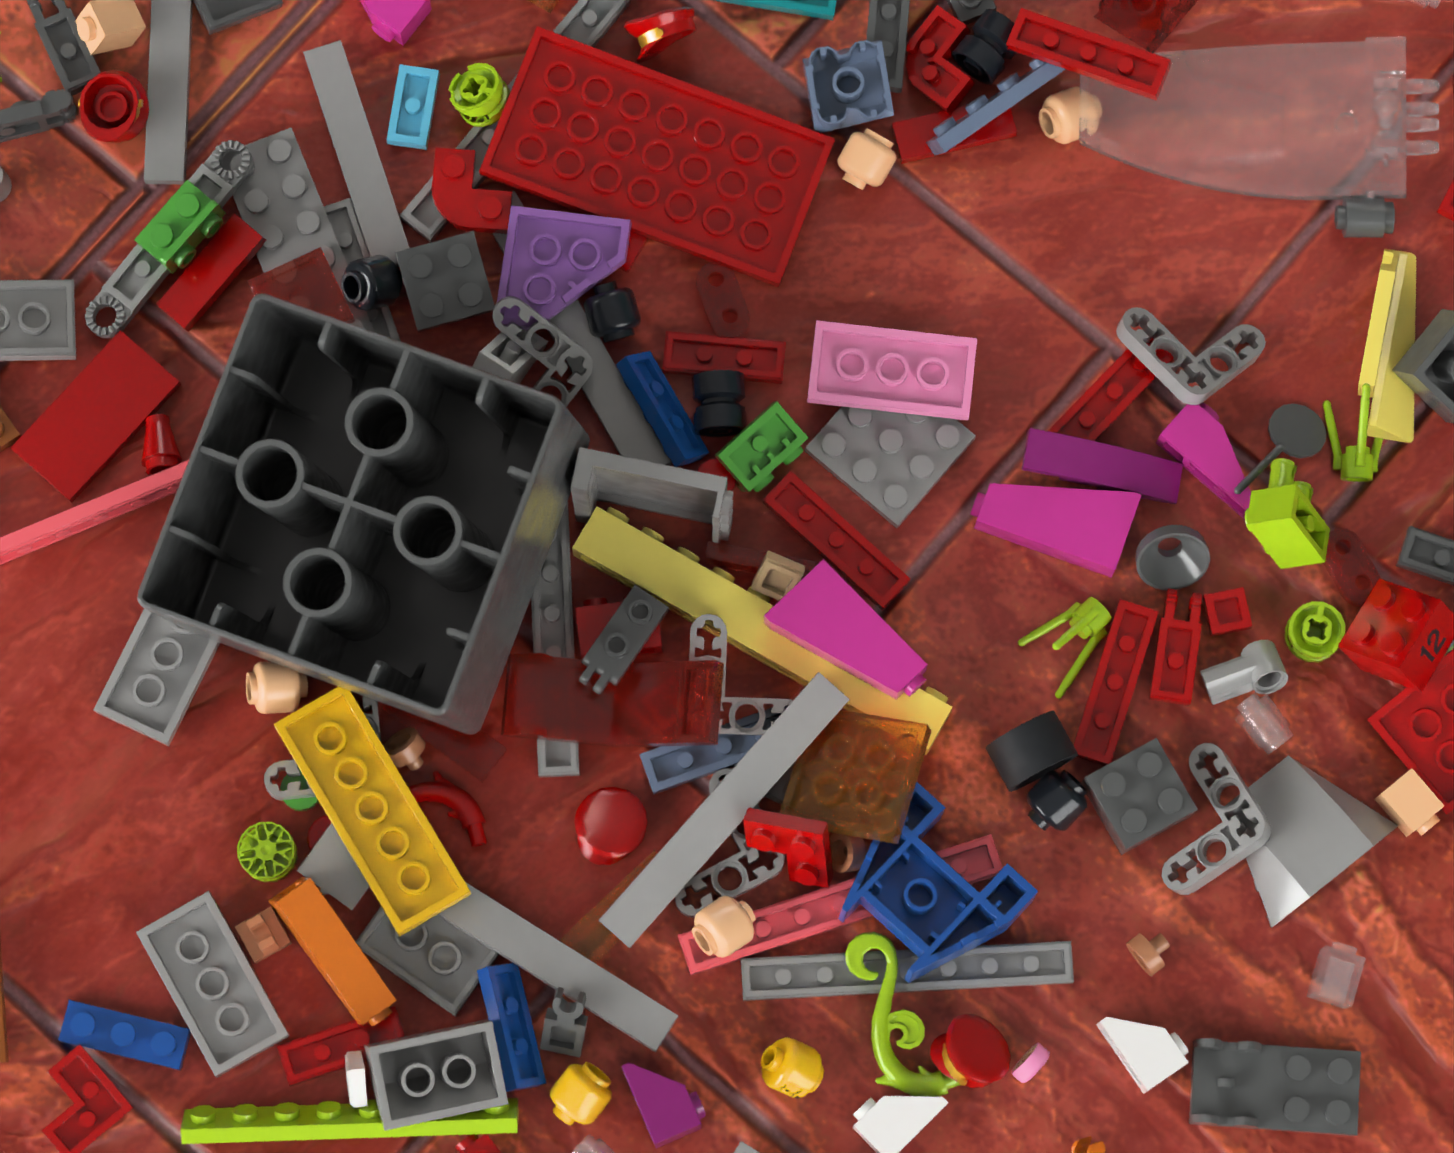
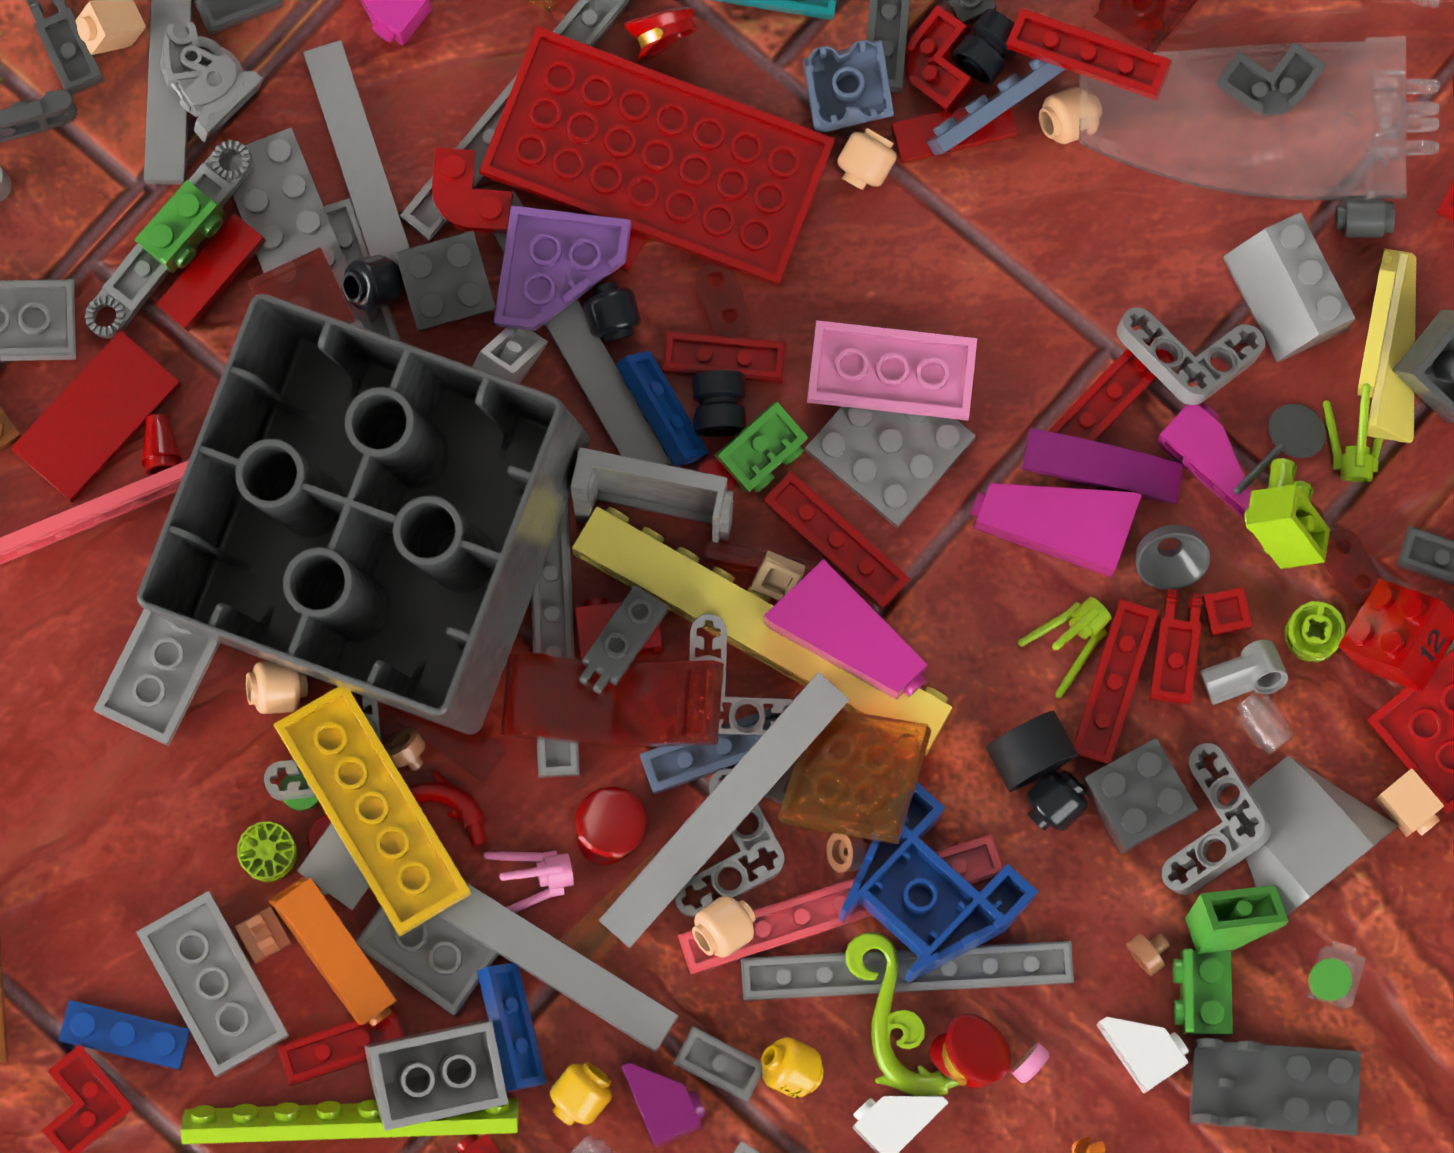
(113, 106): red piece -> none
(207, 83): none -> light grey piece
(356, 1079): white tile -> none
(413, 107): medium azure plate -> none
(479, 94): lime wheel -> none
(550, 868): none -> bright pink plant
(552, 358): light grey beam -> none
(565, 1025): dark grey plate -> none
(719, 1064): none -> light grey plate
(799, 838): red plate -> none
(1204, 993): none -> bright green bracket
(1234, 918): none -> bright green slope
(1271, 92): none -> dark grey plate
(1289, 288): none -> light grey slope
(1330, 979): none -> bright green tile

